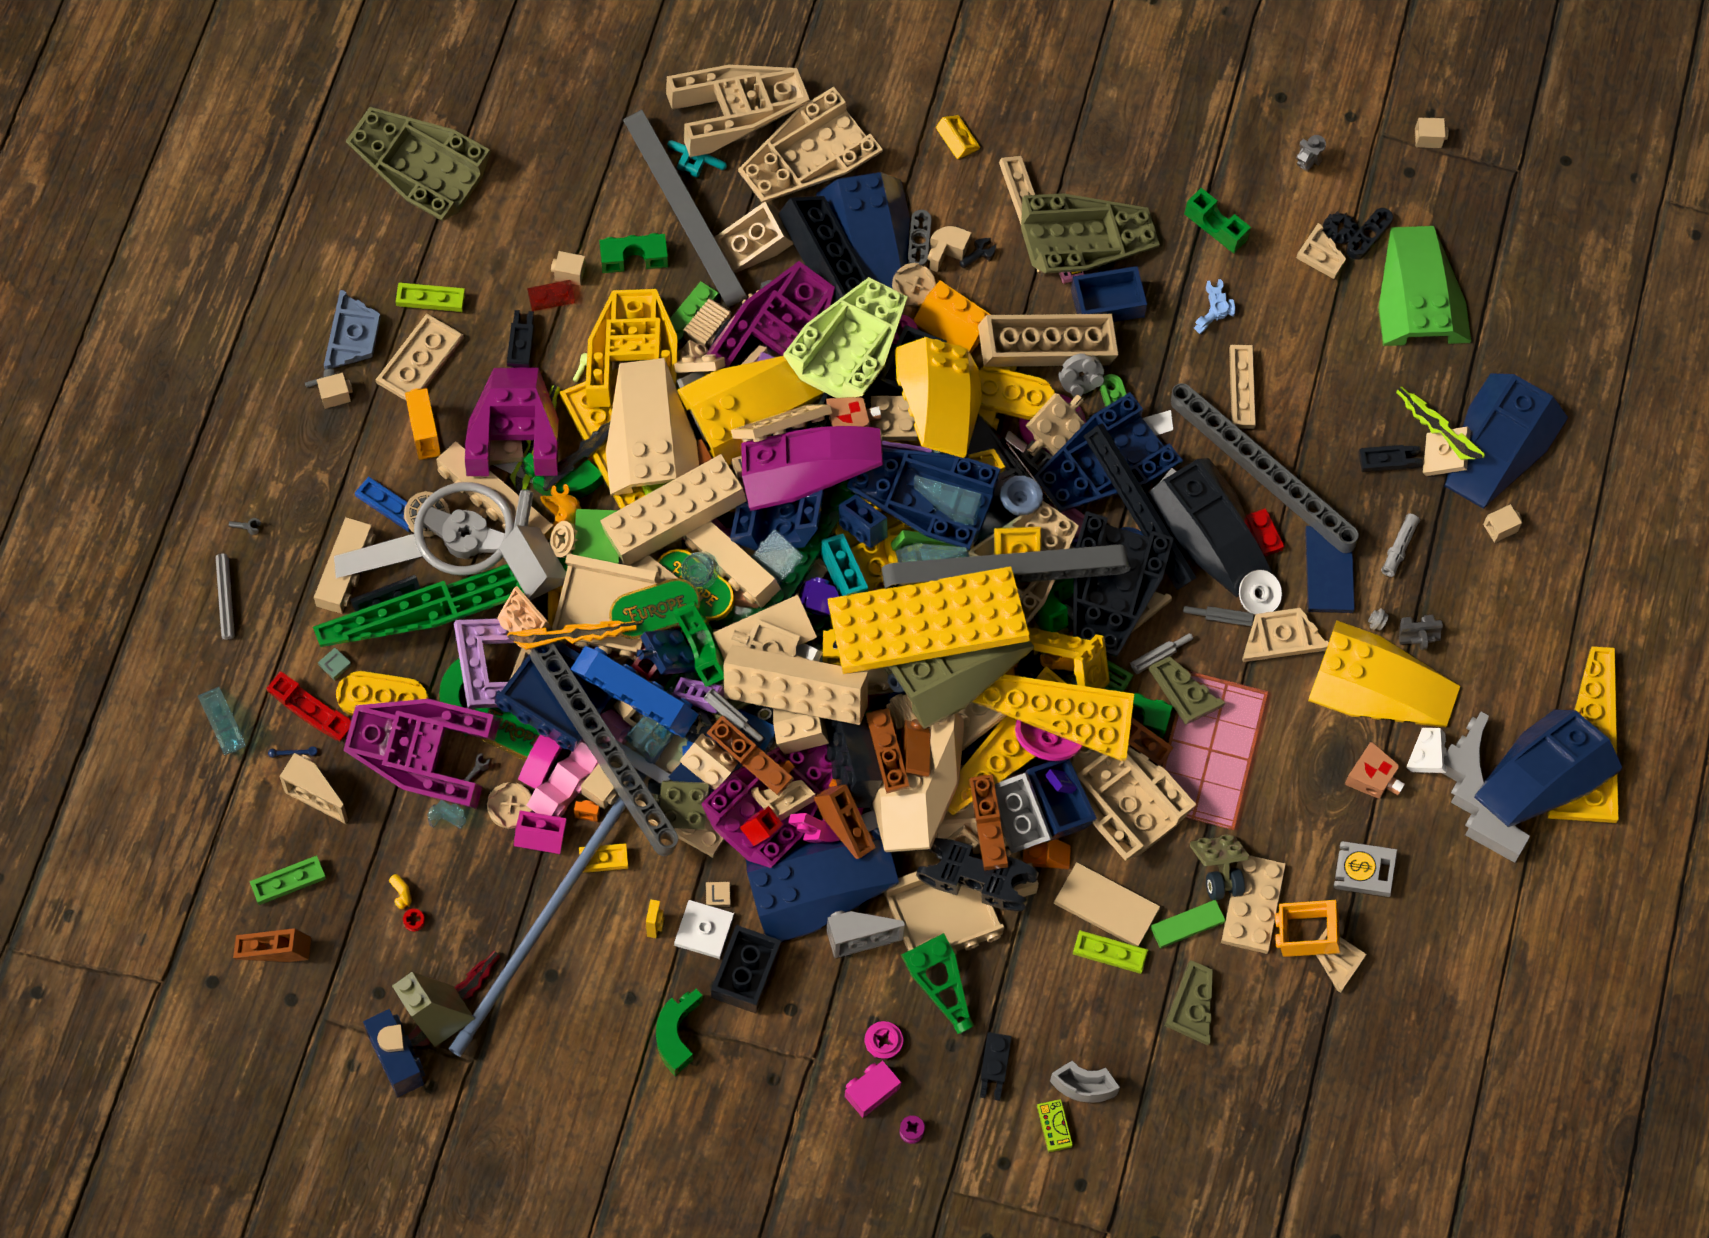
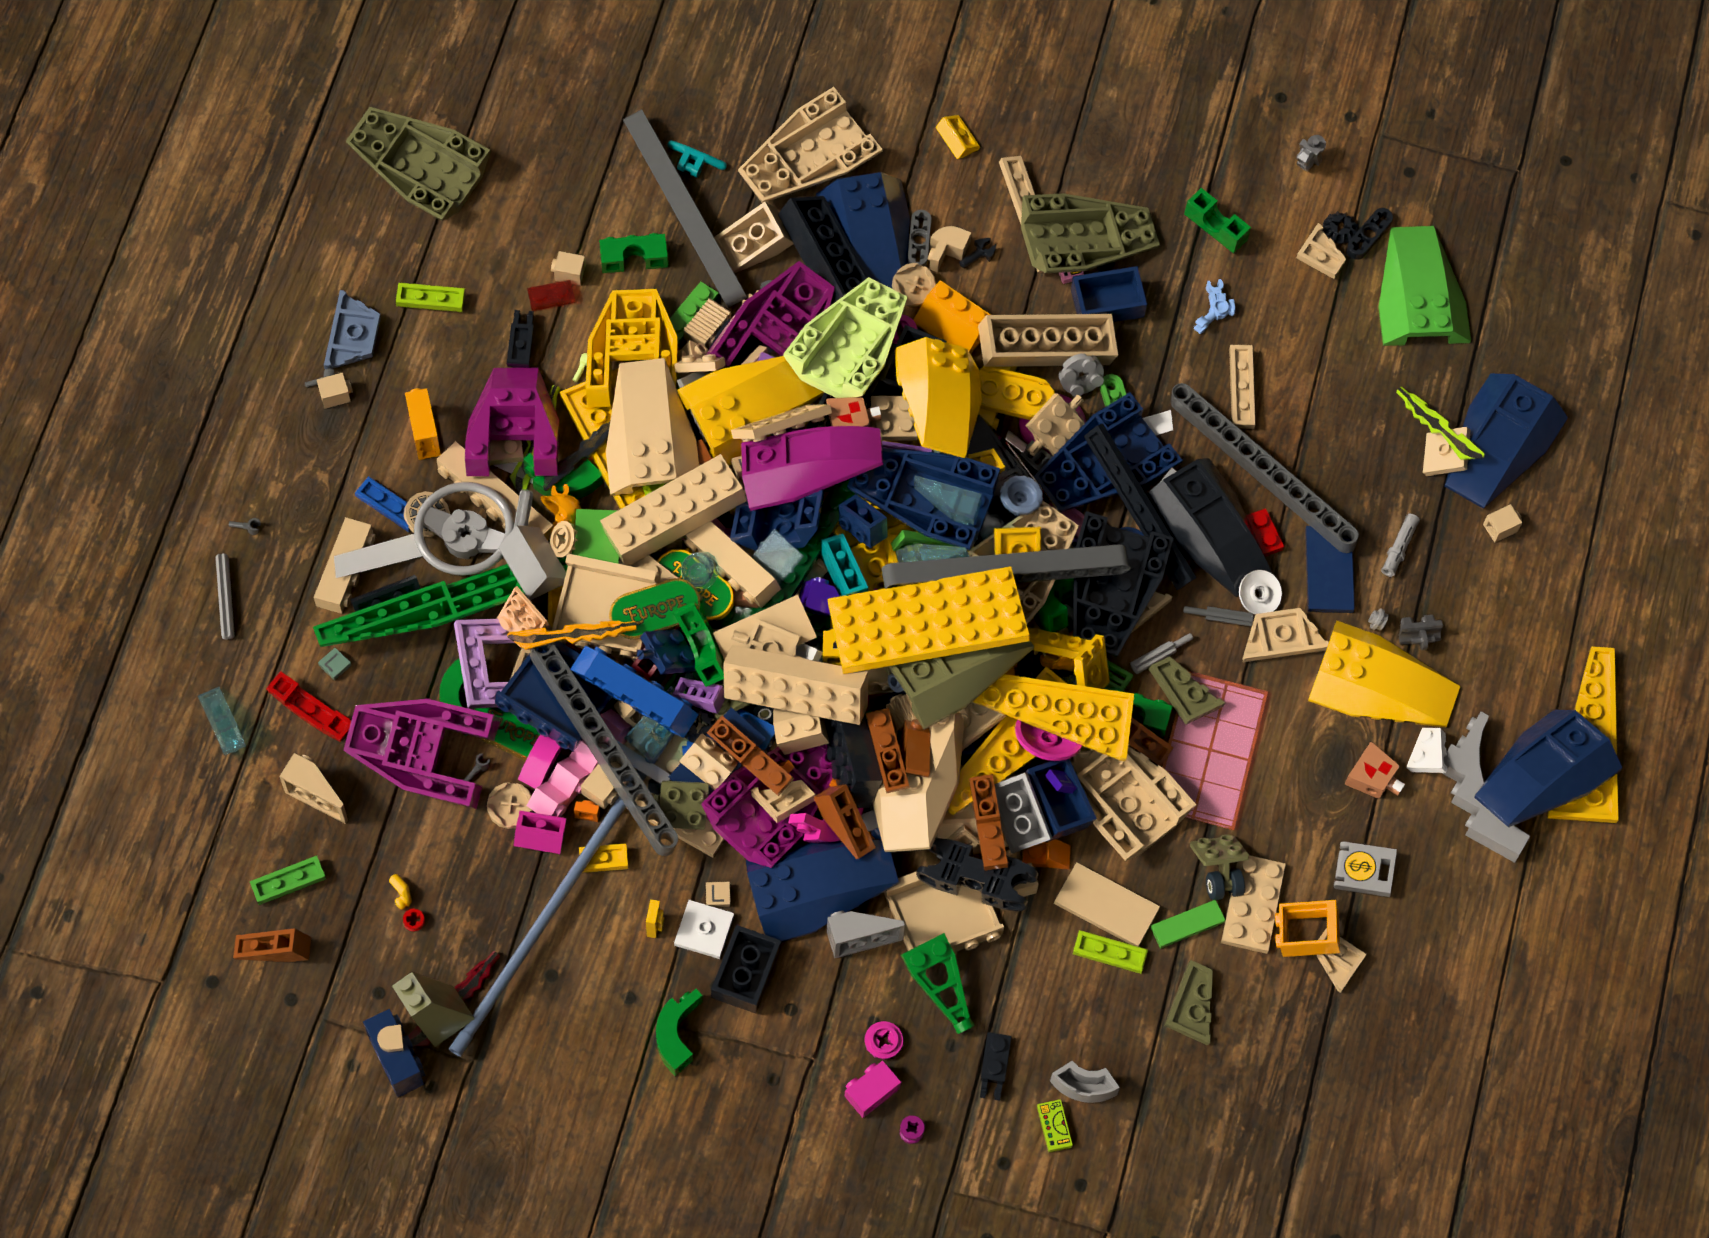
(312, 751): dark blue hinge -> none
(373, 688): yellow tile -> none
(420, 357): tan tile -> none
(451, 813): clear light blue bracket -> none
(730, 713): light grey axle -> none
(746, 95): tan wedge -> none
(761, 825): red brick -> none
(1389, 458): black hinge -> none
(1430, 132): tan brick -> none

